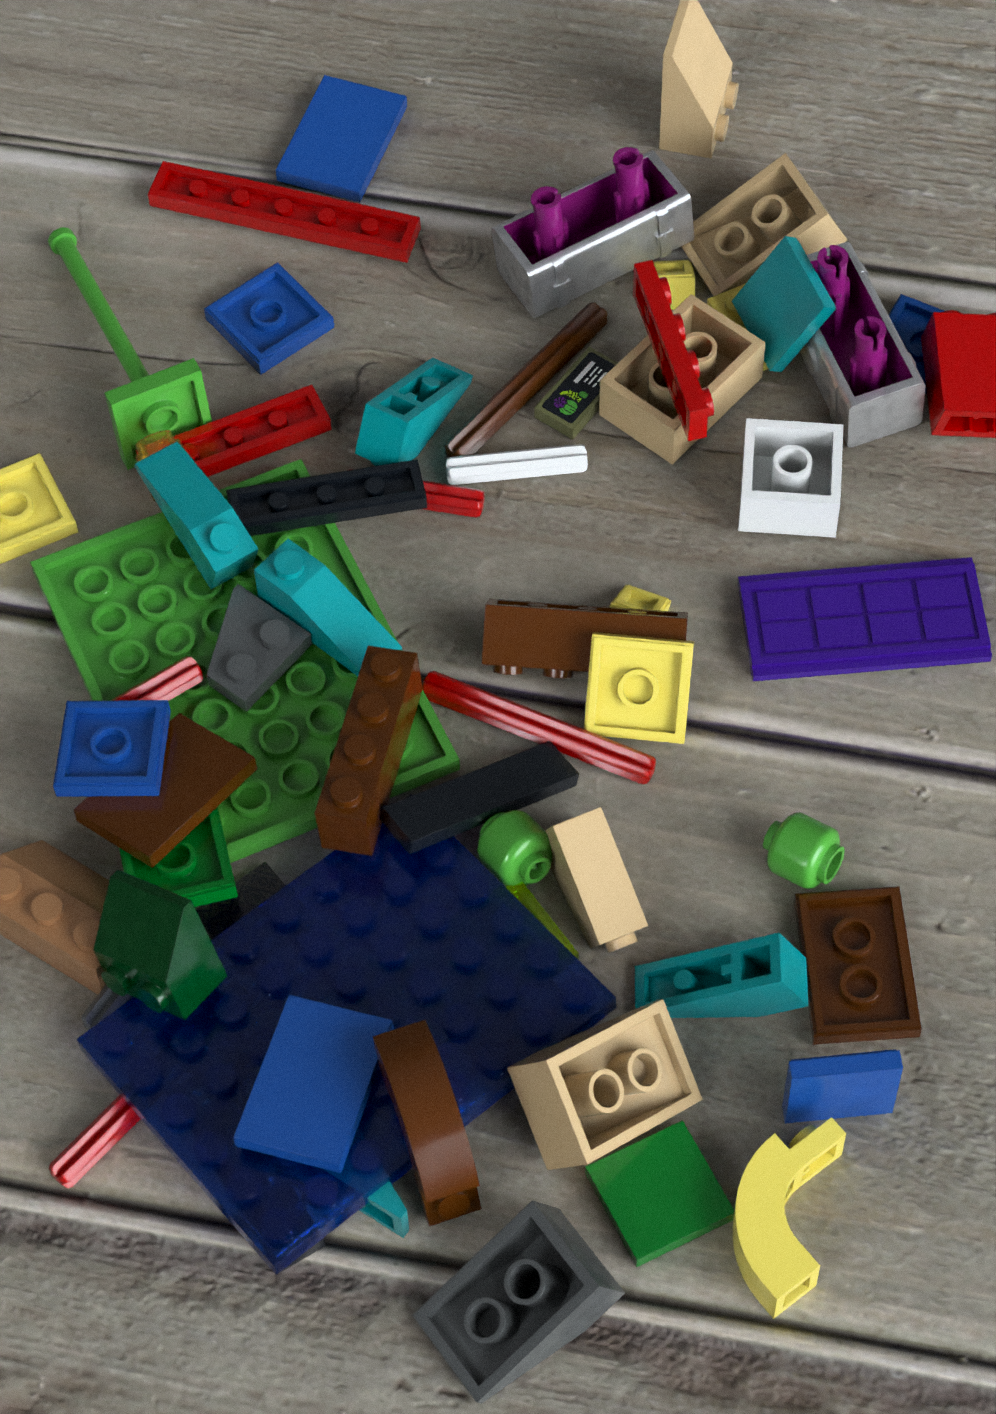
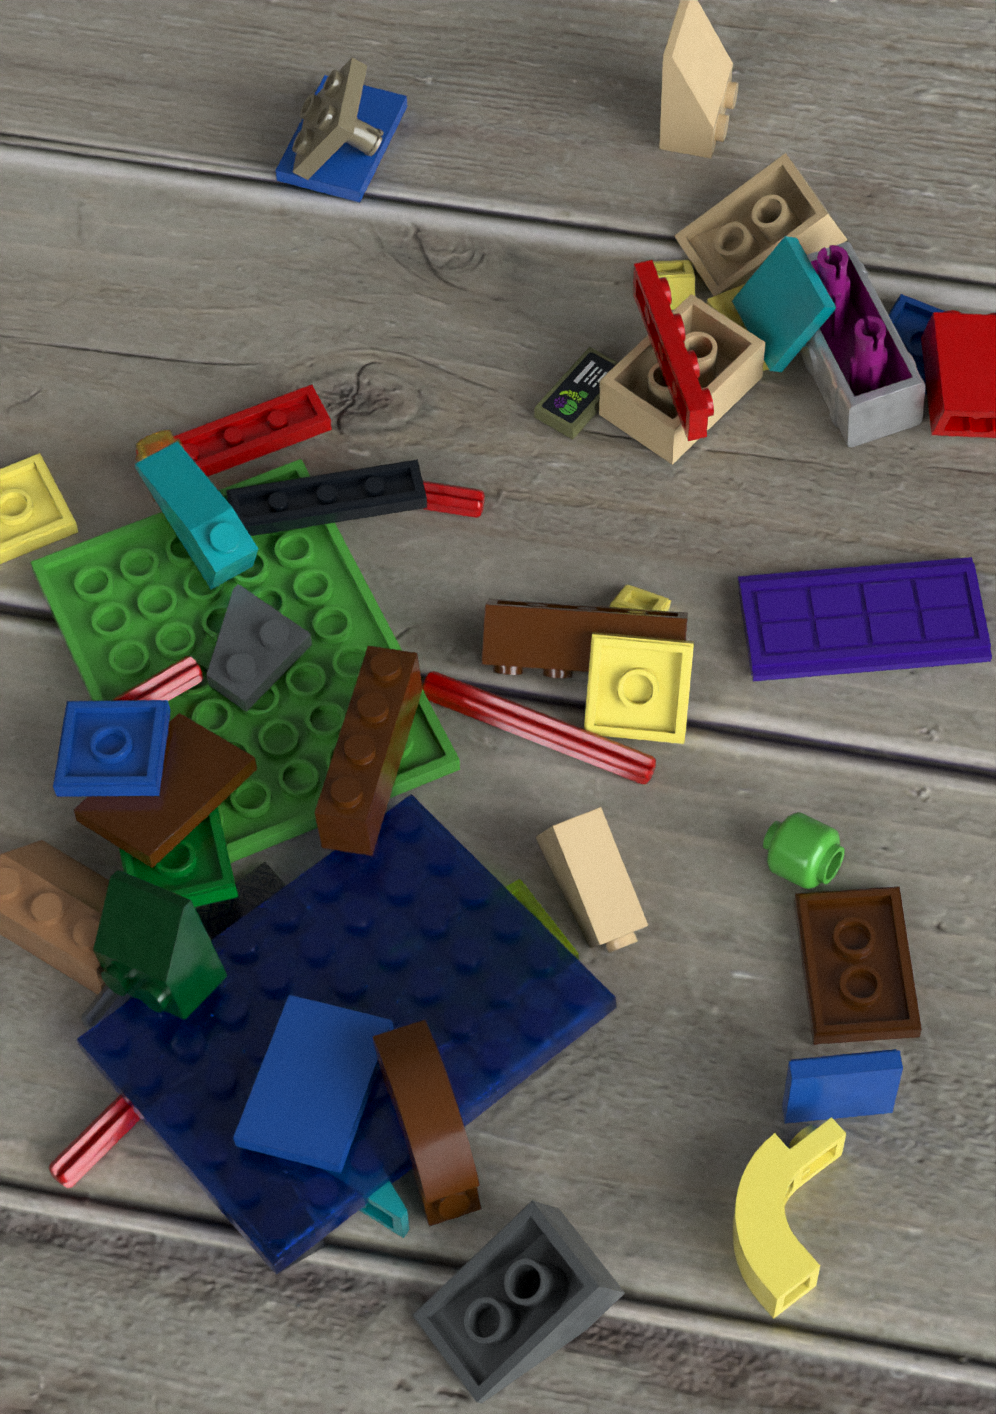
(149, 403): bright green tile -> none
(269, 318): blue tile -> none
(284, 211): red plate -> none
(320, 604): teal slope -> none
(333, 120): none -> dark tan plate
(410, 412): teal slope -> none
(477, 796): black tile -> none
(515, 848): bright green head -> none
(516, 464): white axle -> none
(527, 381): reddish brown axle -> none
(593, 231): piece -> none
(604, 1086): tan slope -> none
(659, 1193): green tile -> none
(728, 980): teal slope -> none
(791, 477): white brick -> none

